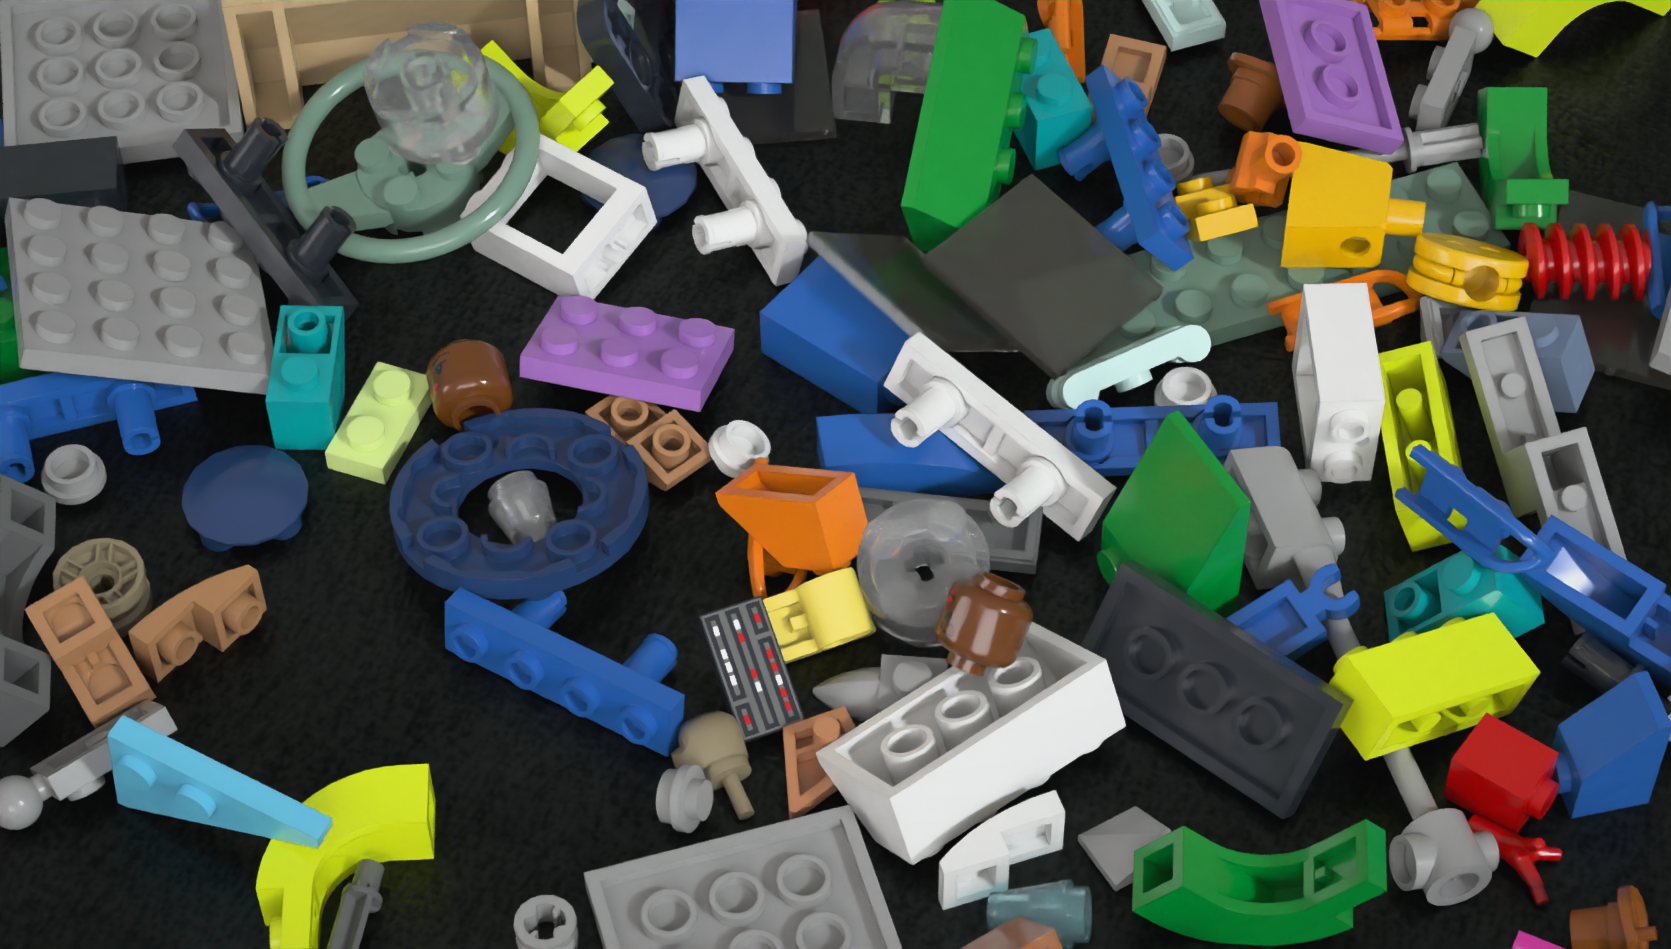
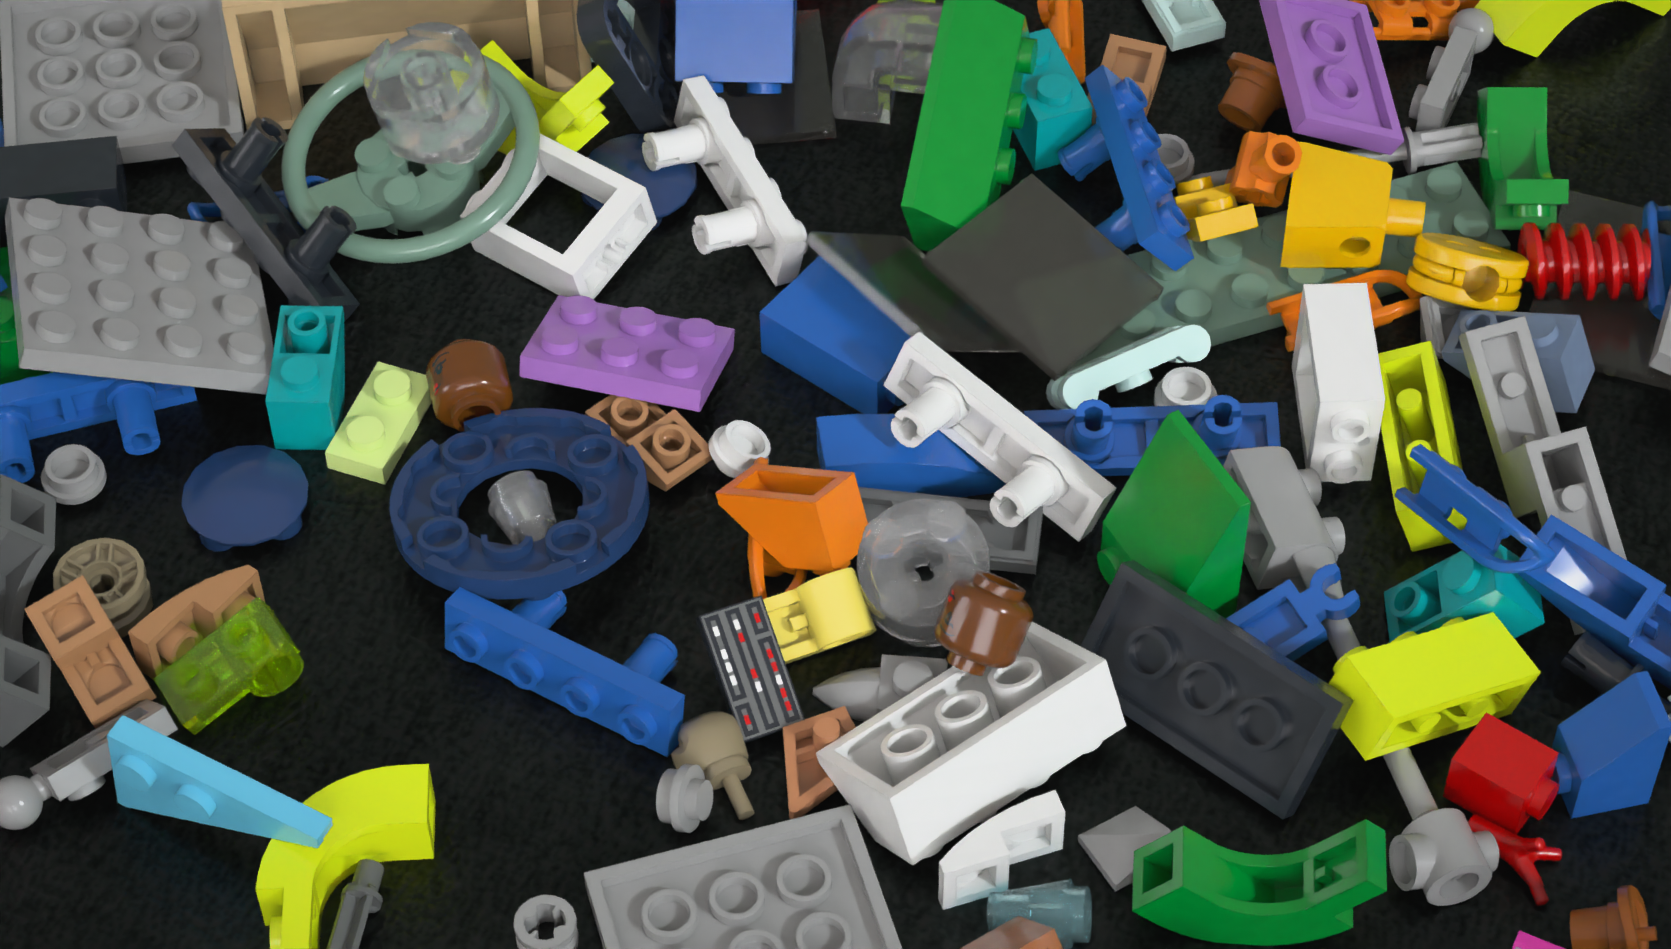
(237, 658): none -> clear neon green plate

